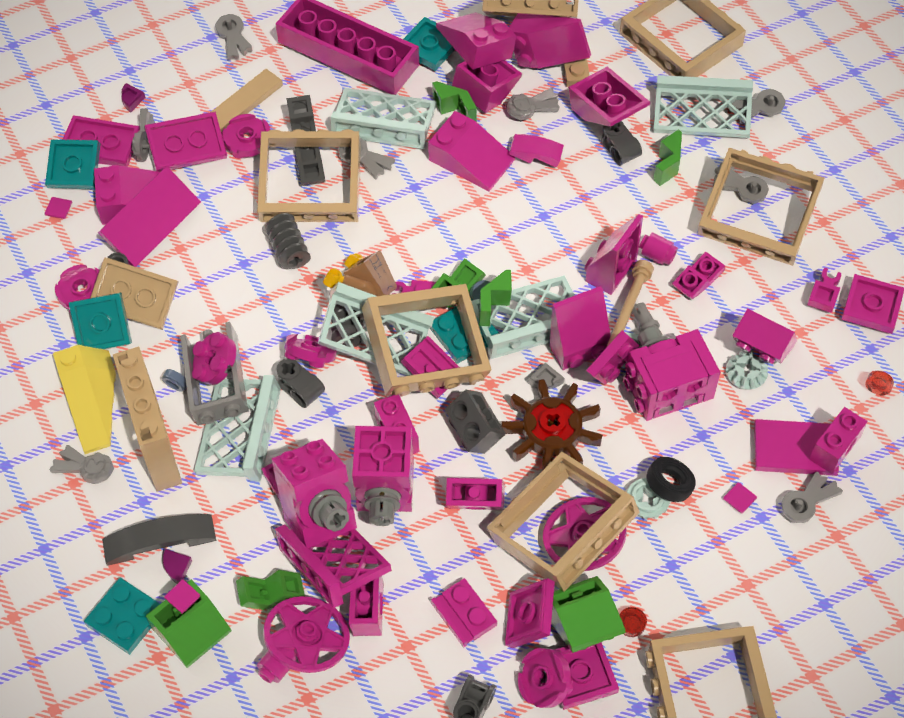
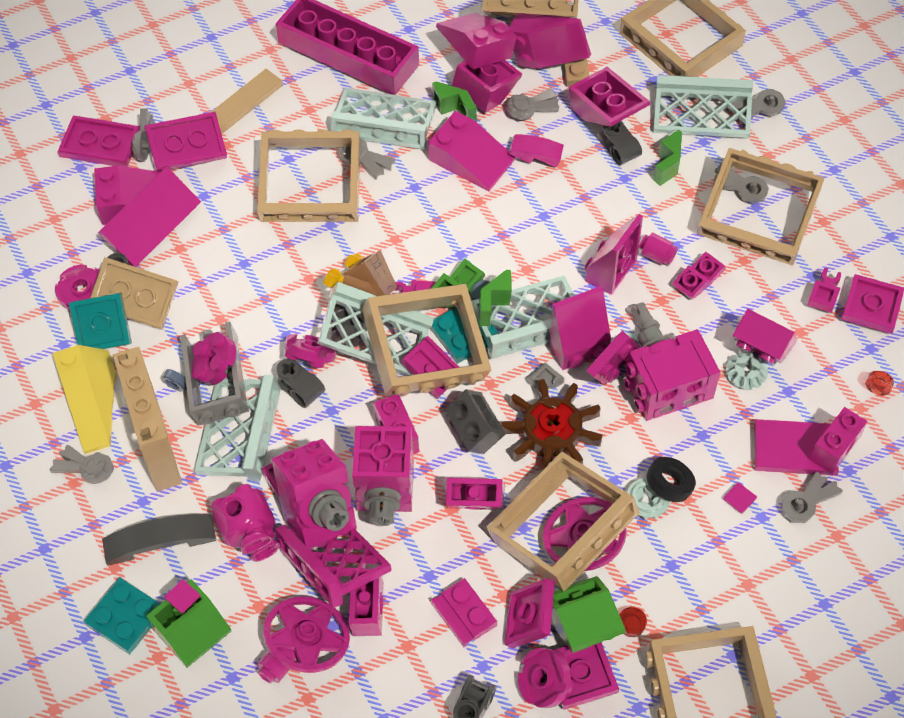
(58, 207): dark pink piece -> none
(72, 164): teal plate -> none
(131, 97): magenta tile -> none
(176, 565): magenta tile -> none
(231, 27): light grey piece -> none
(235, 131): dark pink plate -> none
(246, 522): none -> dark pink piece
(268, 593): bright green slope -> none
(287, 241): dark grey piece -> none
(308, 158): dark grey slope -> none
(432, 44): teal plate -> none
(641, 273): tan piece -> none

